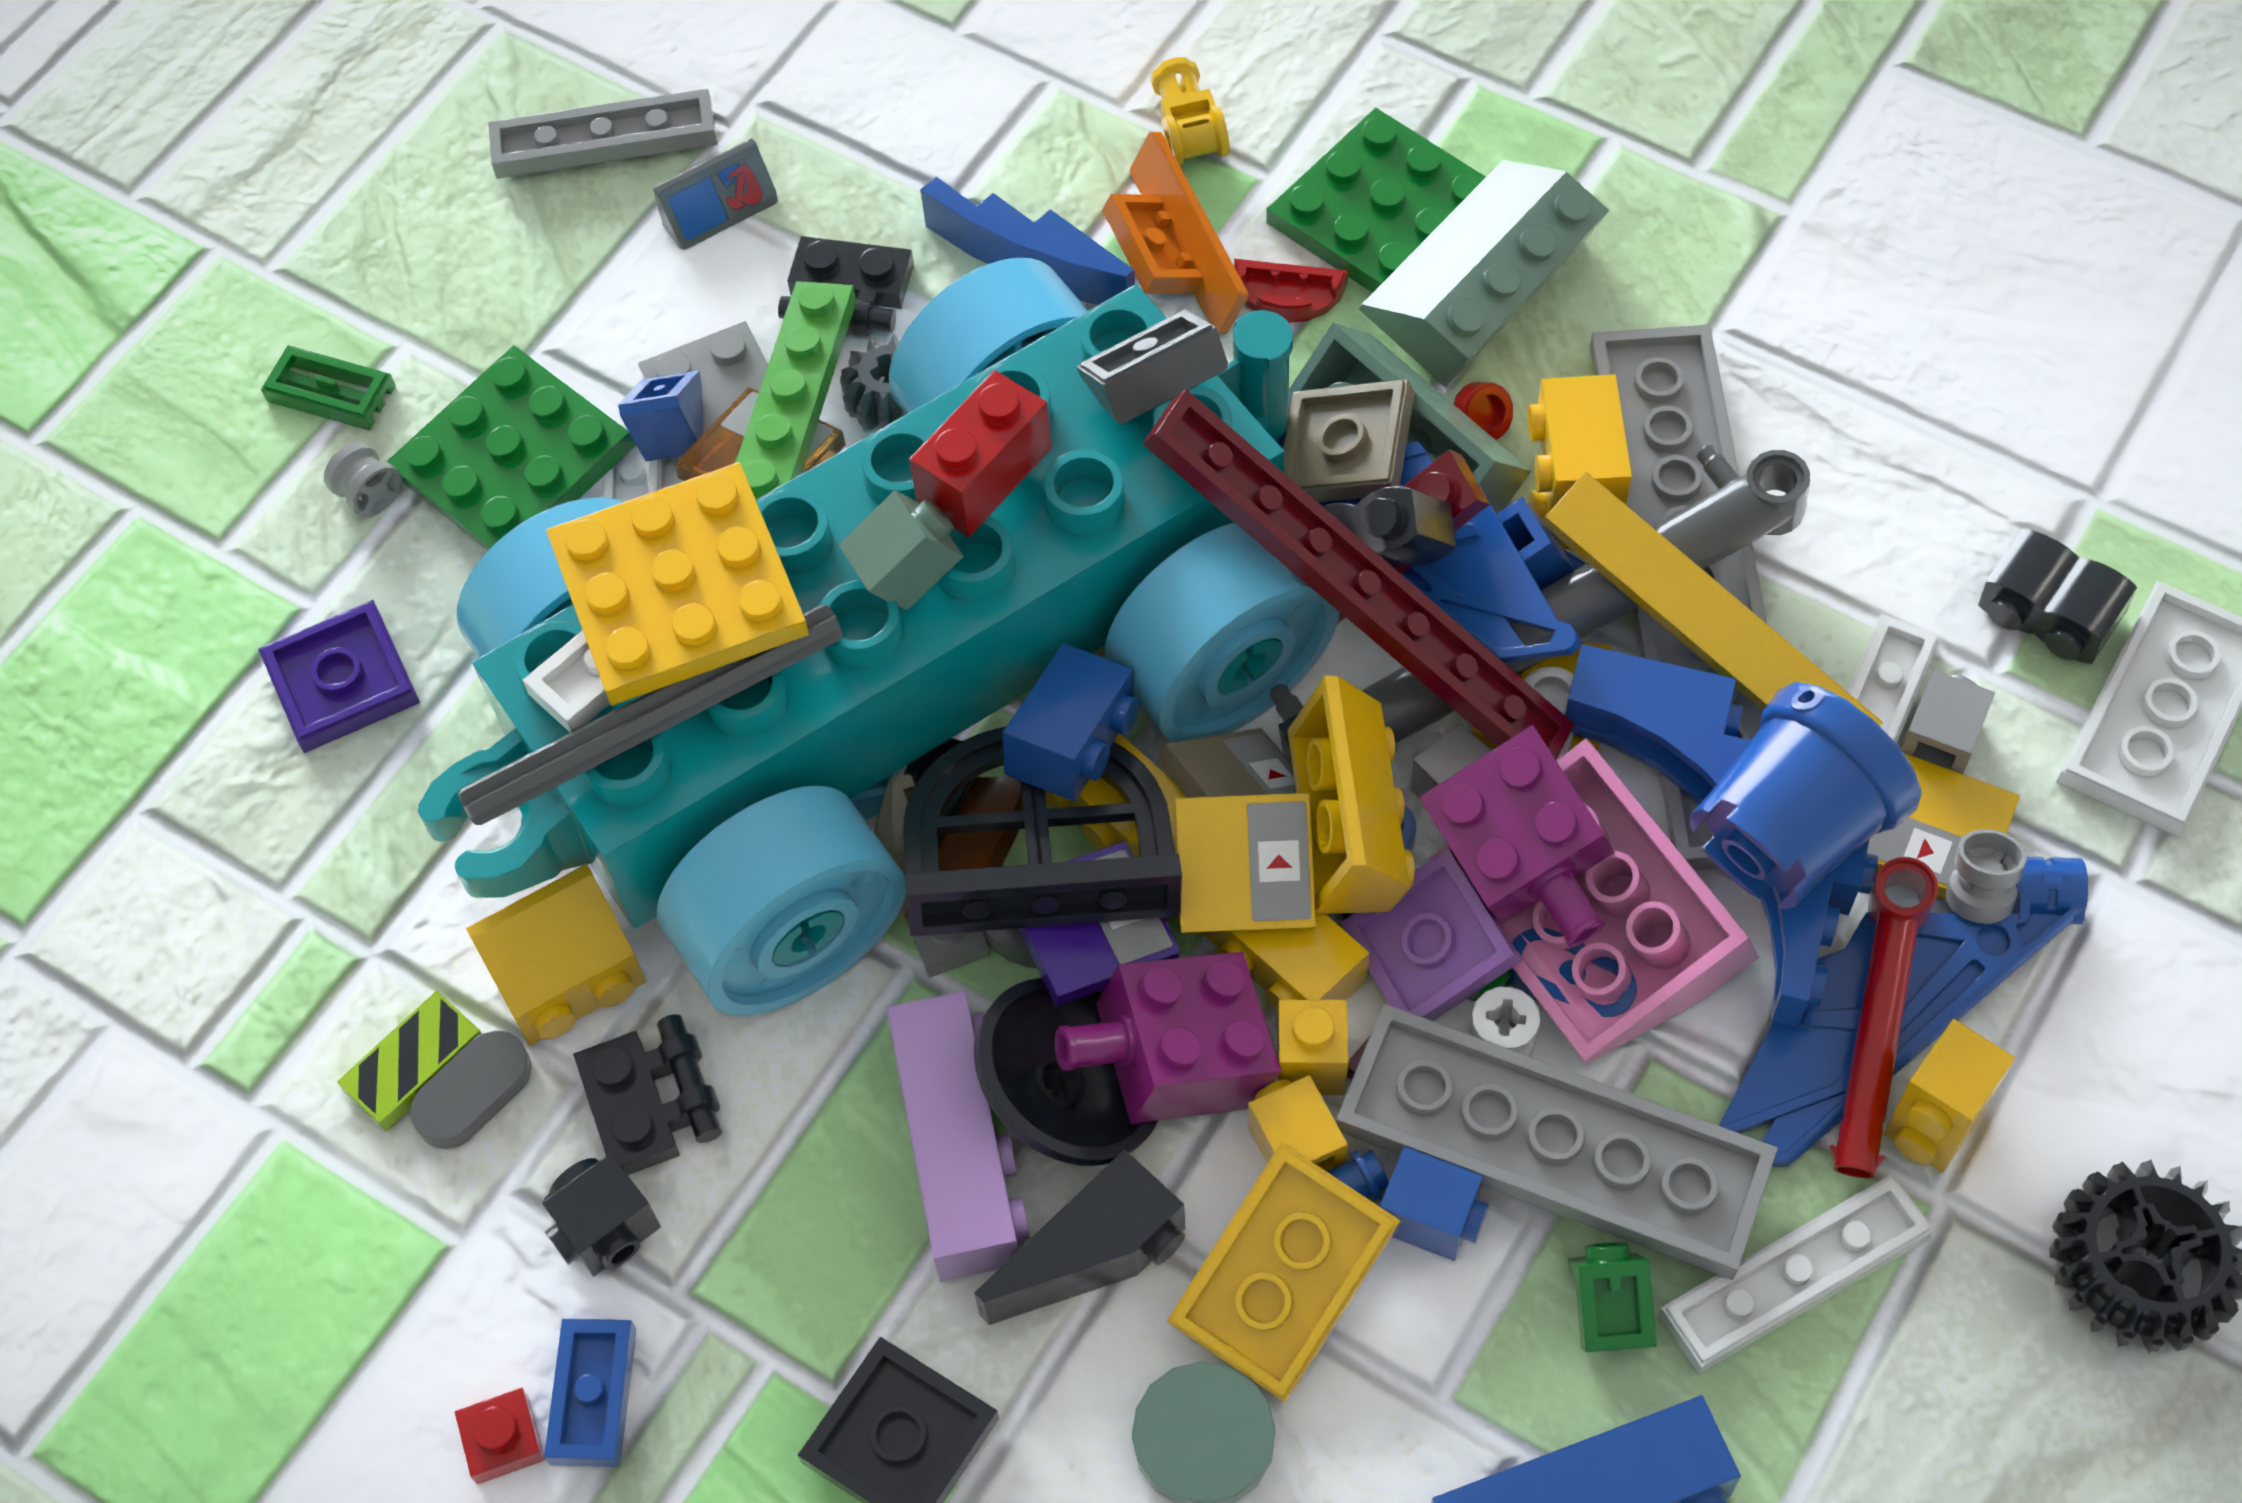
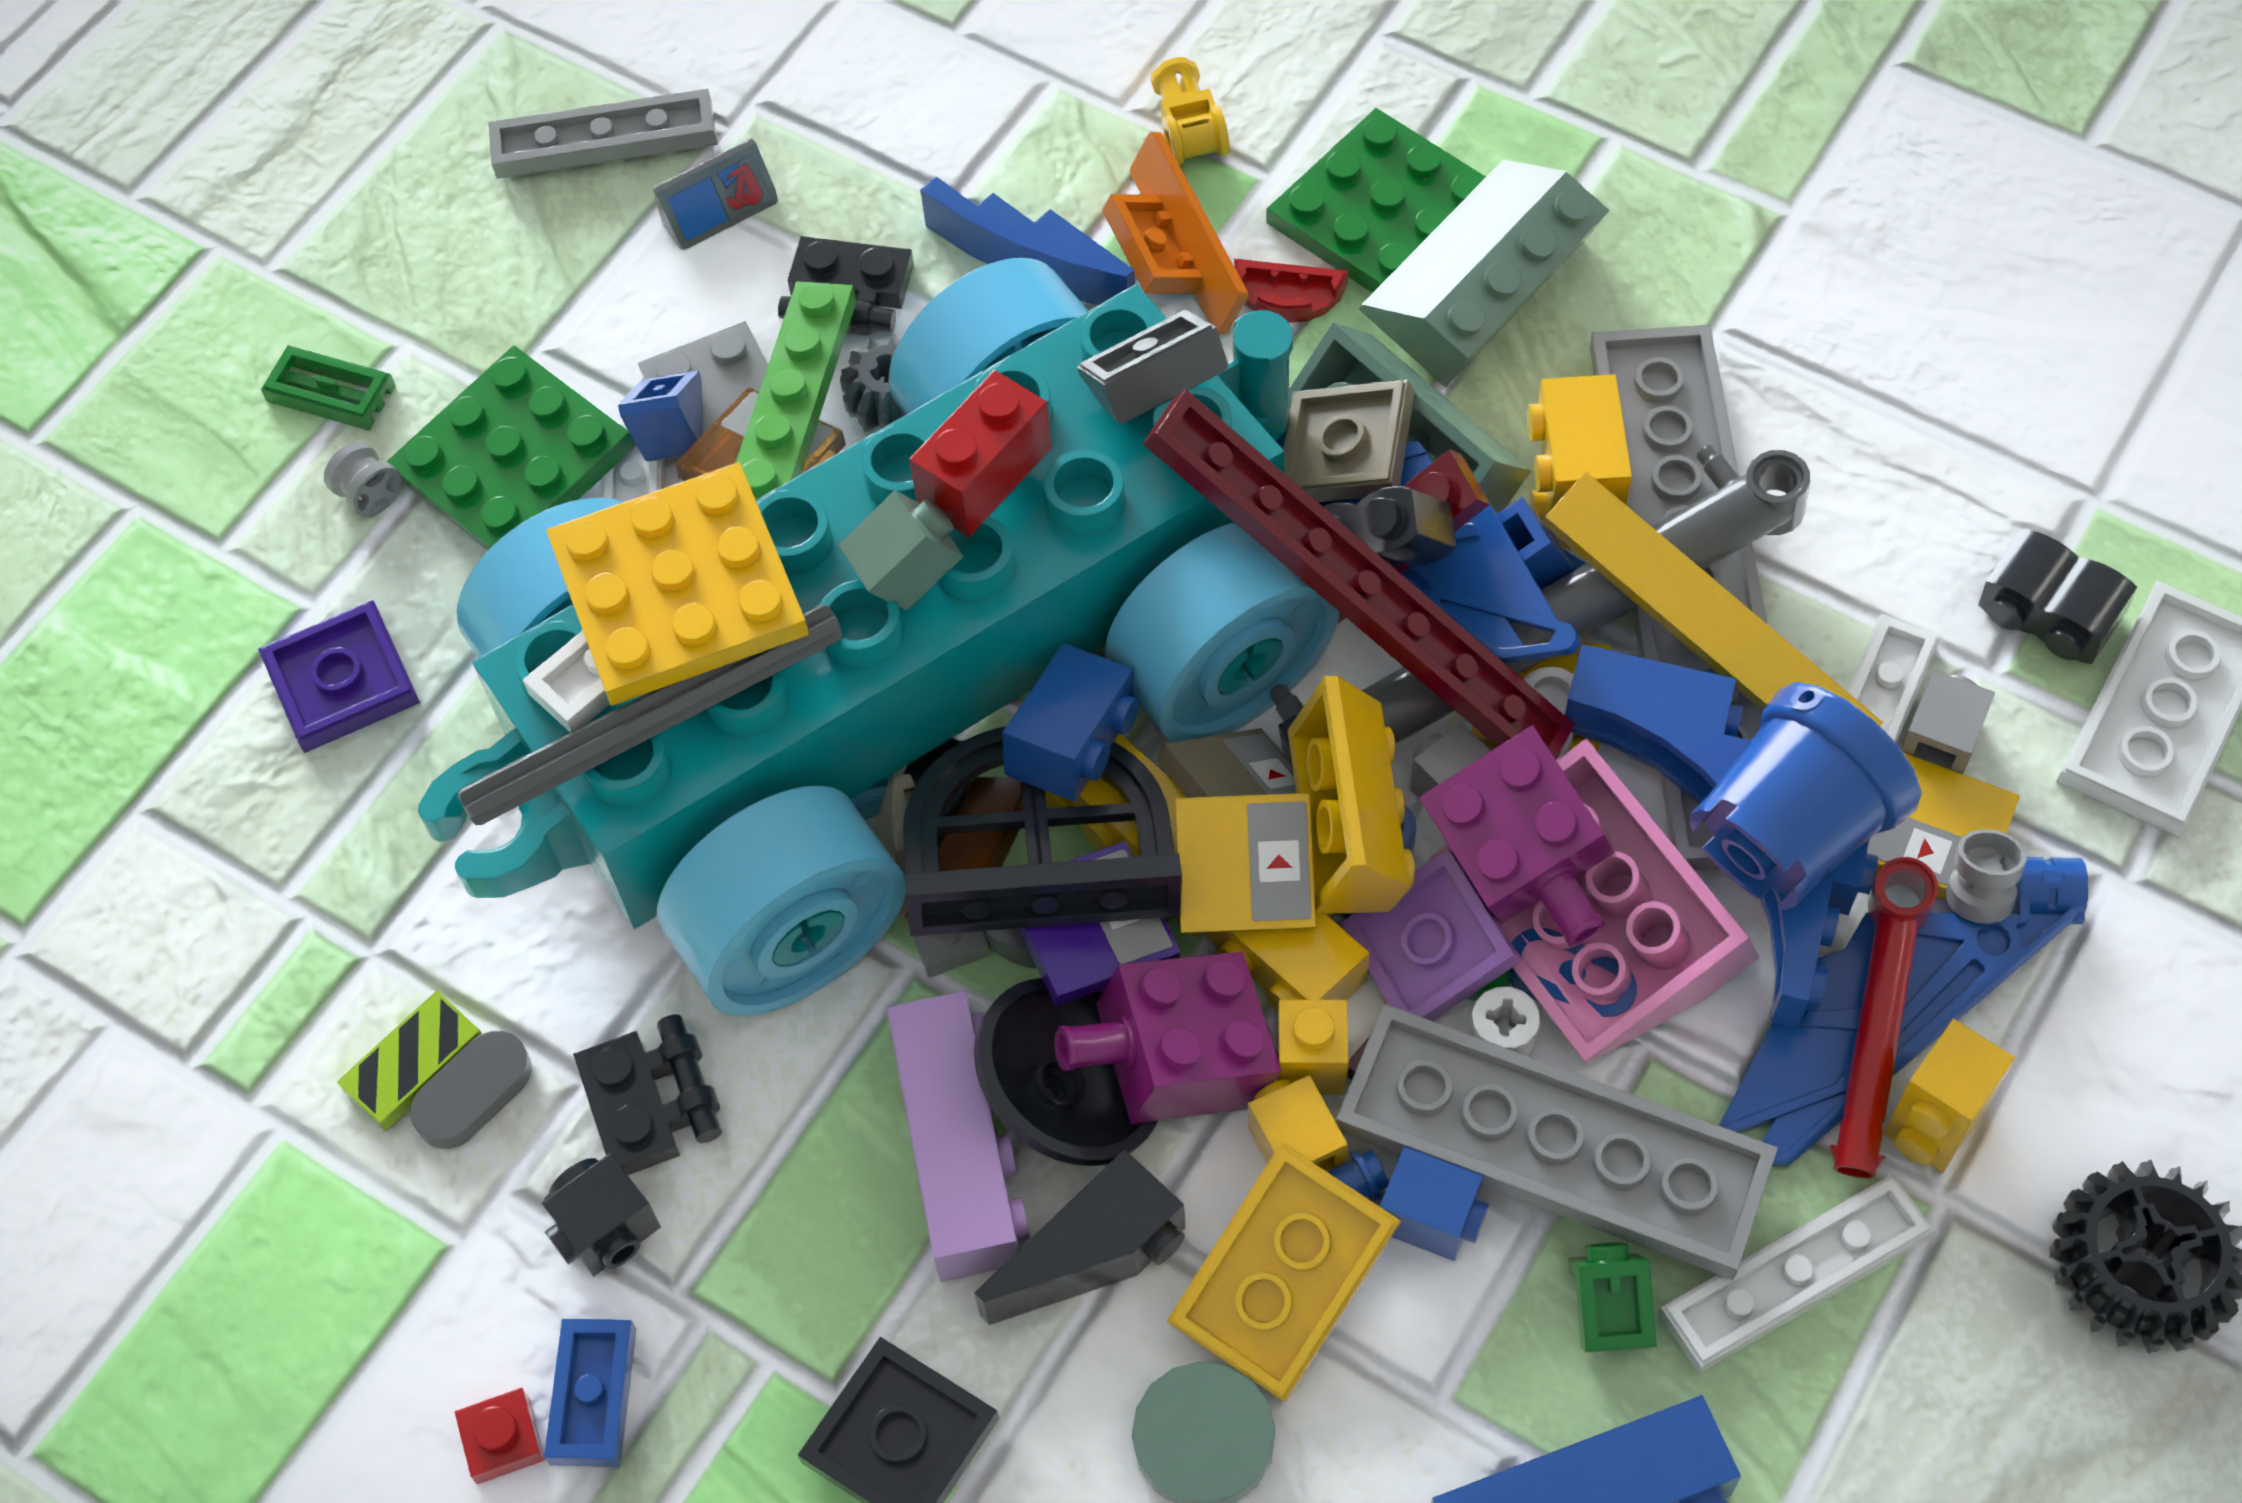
(557, 955): yellow slope -> none
(1487, 406): red tile -> none

